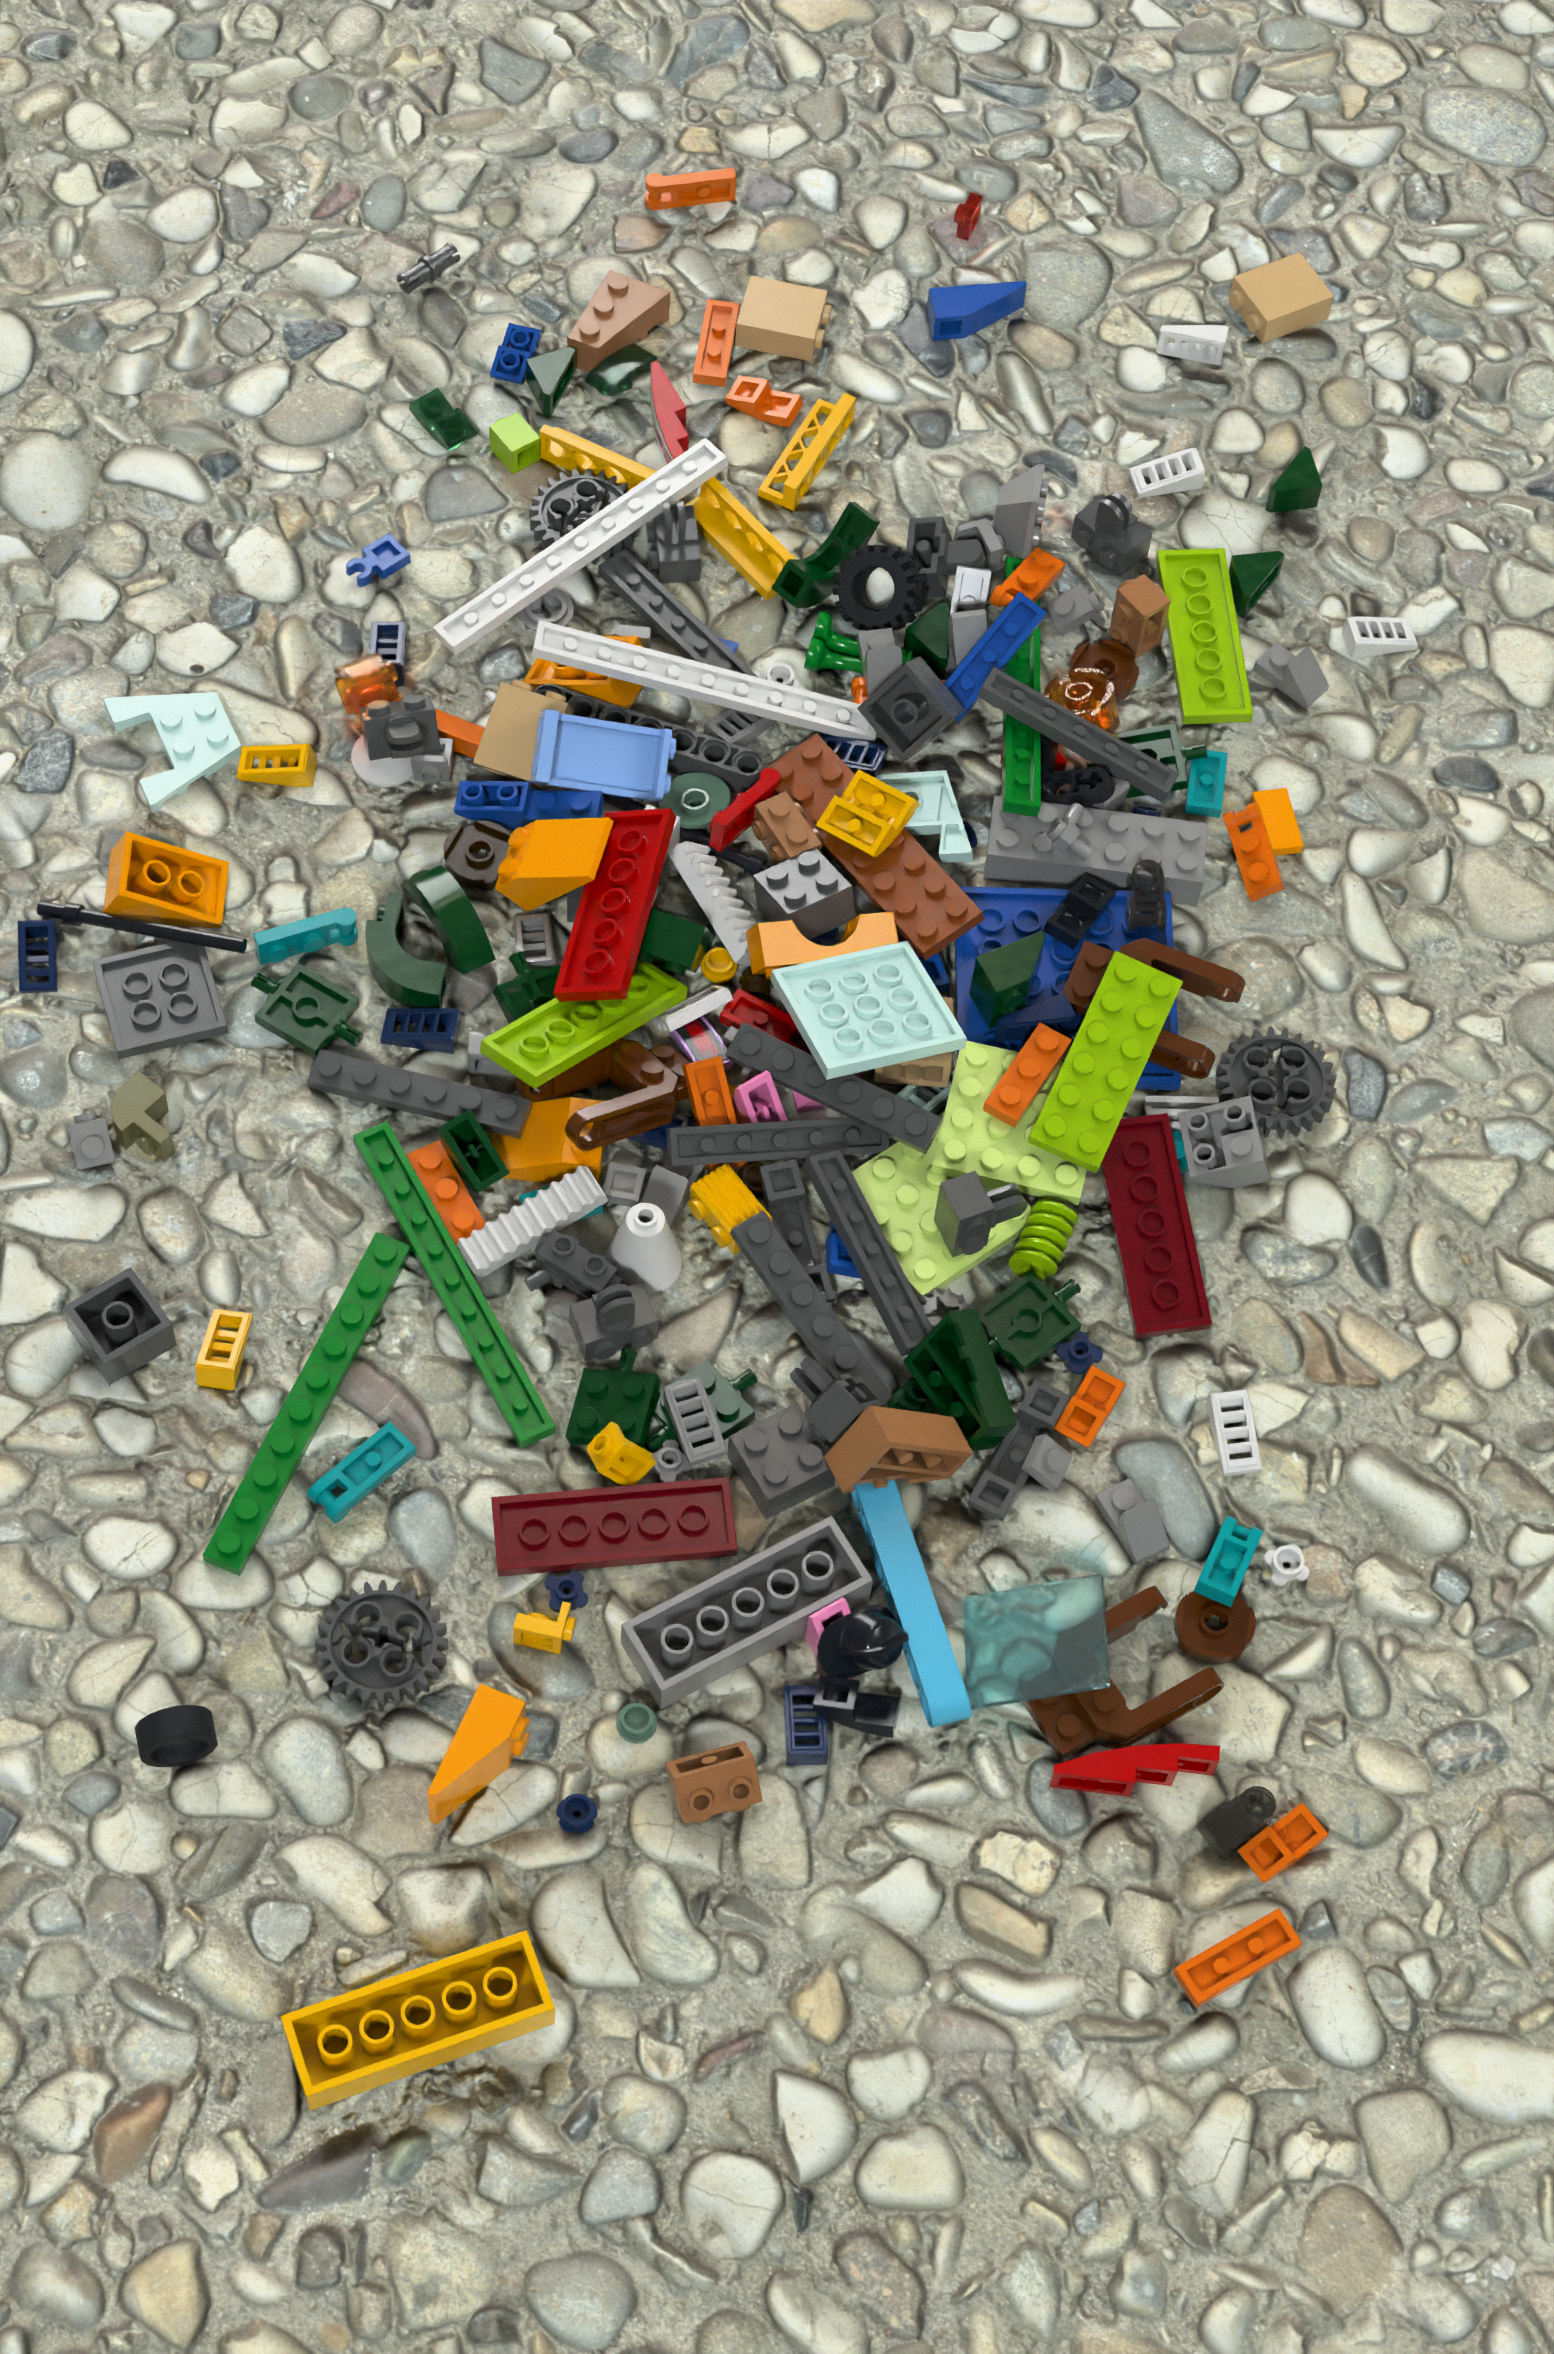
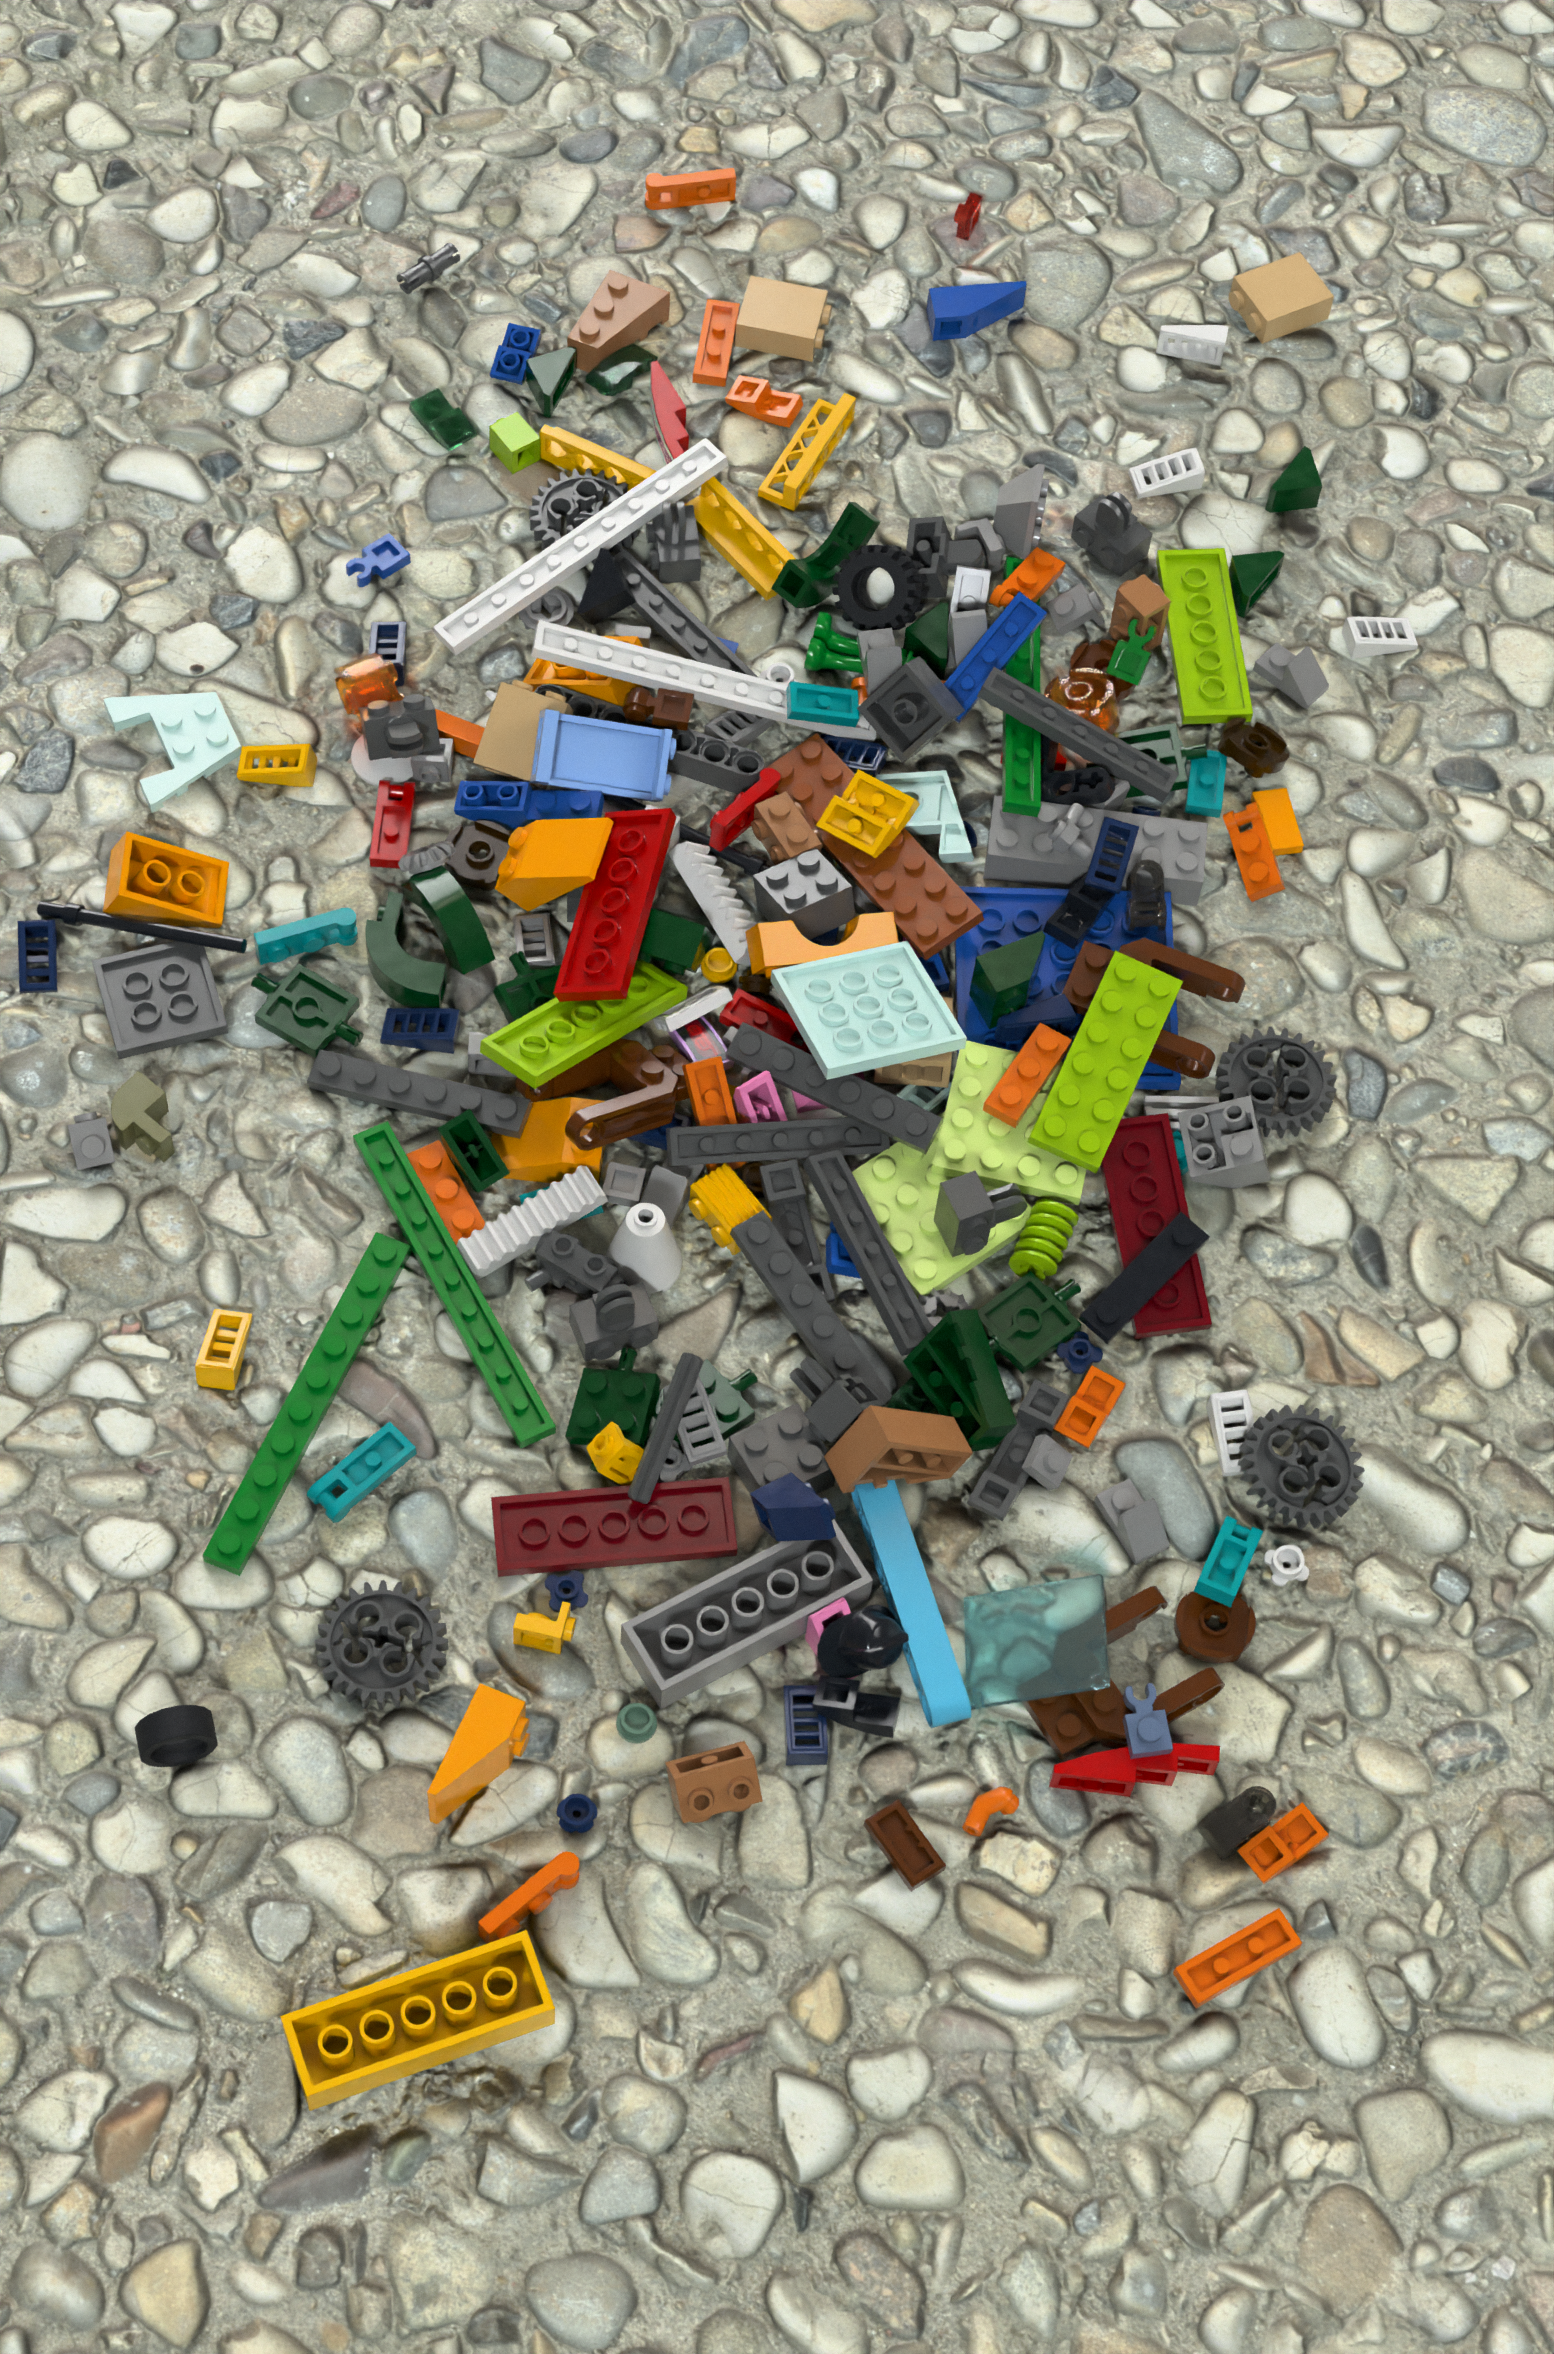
(120, 1326): dark grey brick -> none
(392, 824): none -> red plate
(427, 857): none -> light grey gear
(530, 1897): none -> orange plate
(605, 591): none -> black slope
(665, 1428): none -> dark grey axle
(669, 709): none -> reddish brown plate
(696, 798): sand green dish -> none
(793, 1510): none -> dark blue slope
(822, 704): none -> teal plate
(904, 1845): none -> reddish brown plate
(988, 1803): none -> orange arm
(1117, 830): none -> dark blue slope
(1130, 657): none -> green plate
(1144, 1278): none -> black plate
(1145, 1729): none -> sand blue plate
(1254, 747): none -> dark brown plate
(1300, 1466): none -> dark grey gear

